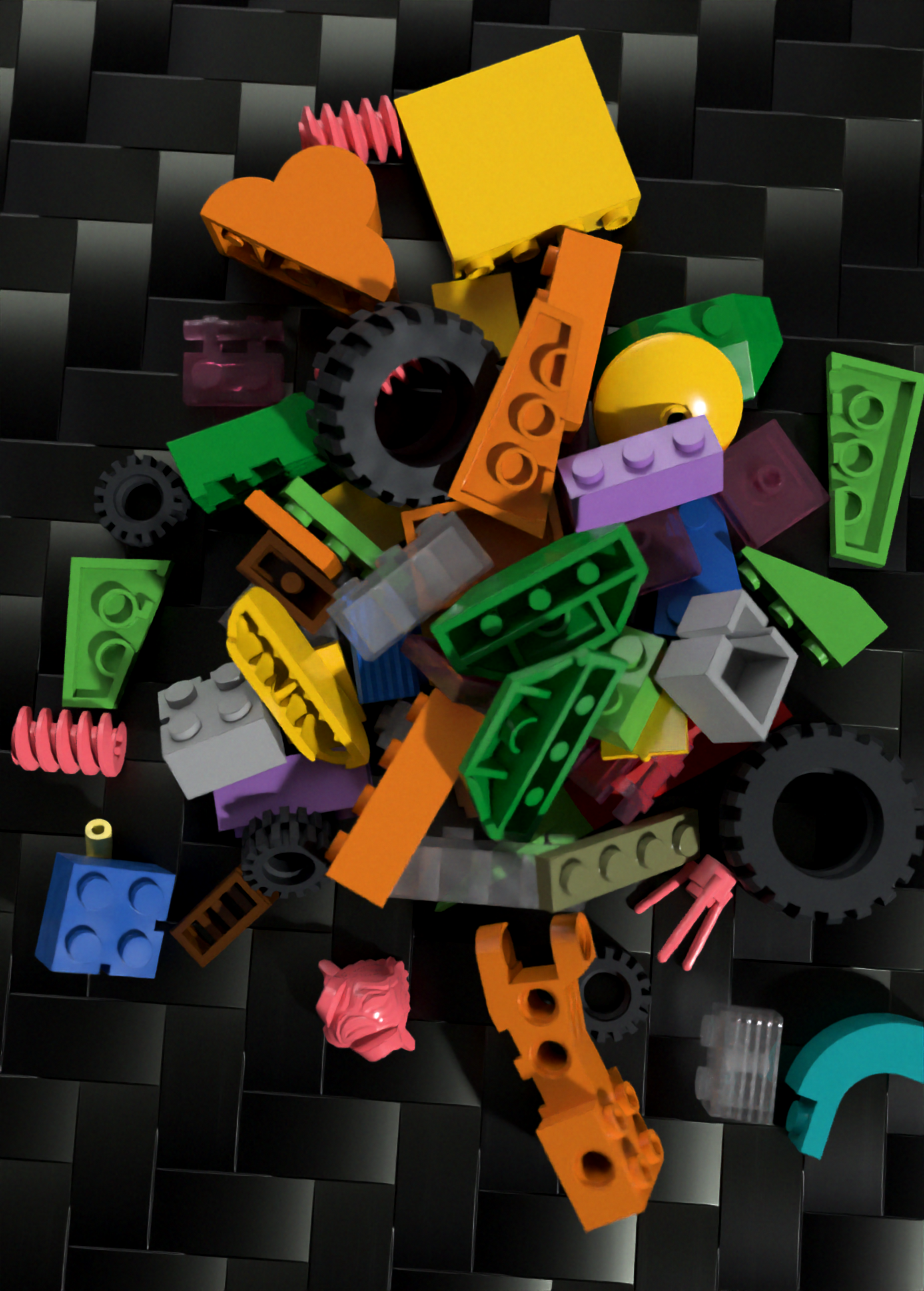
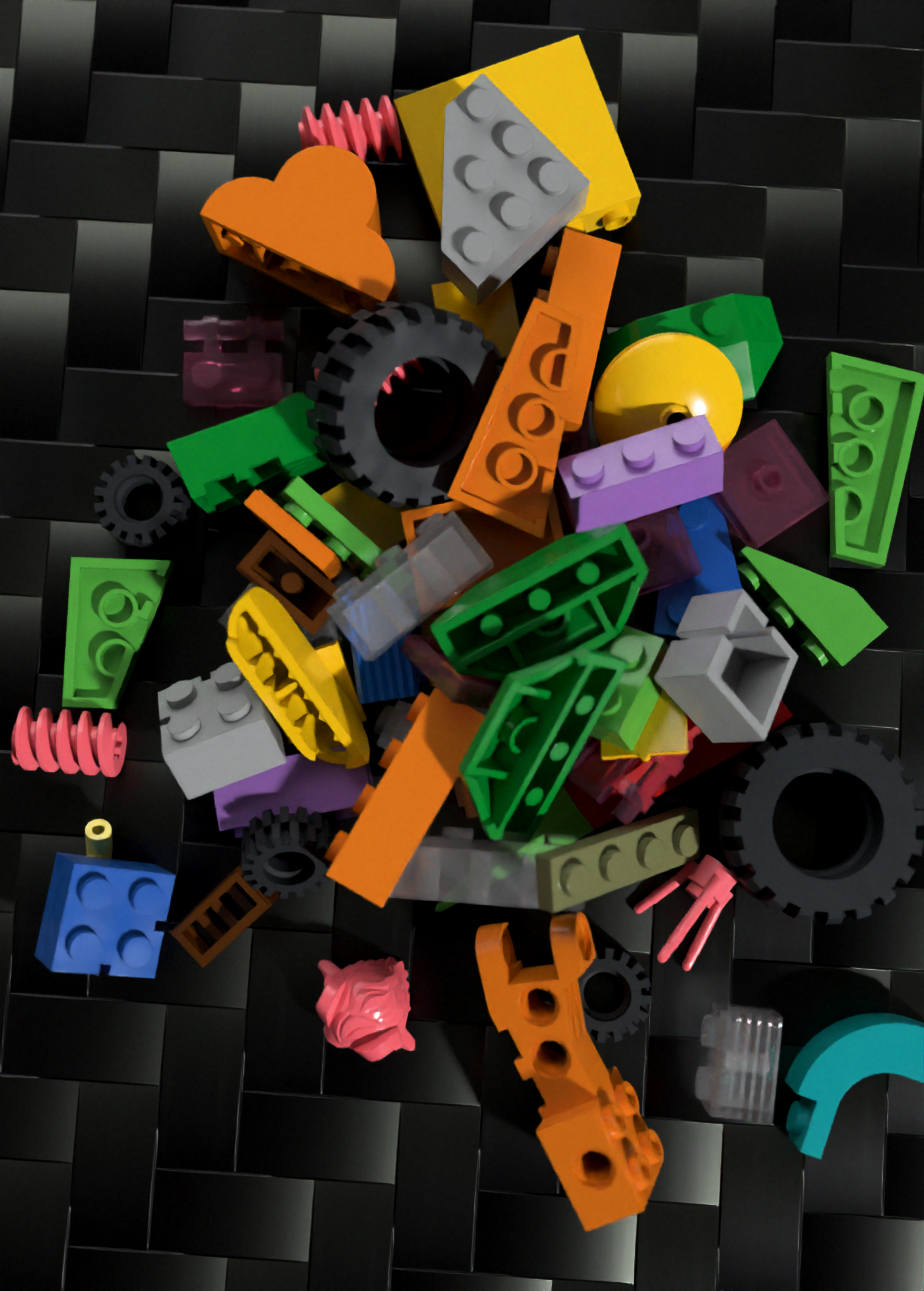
(501, 190): none -> light grey brick

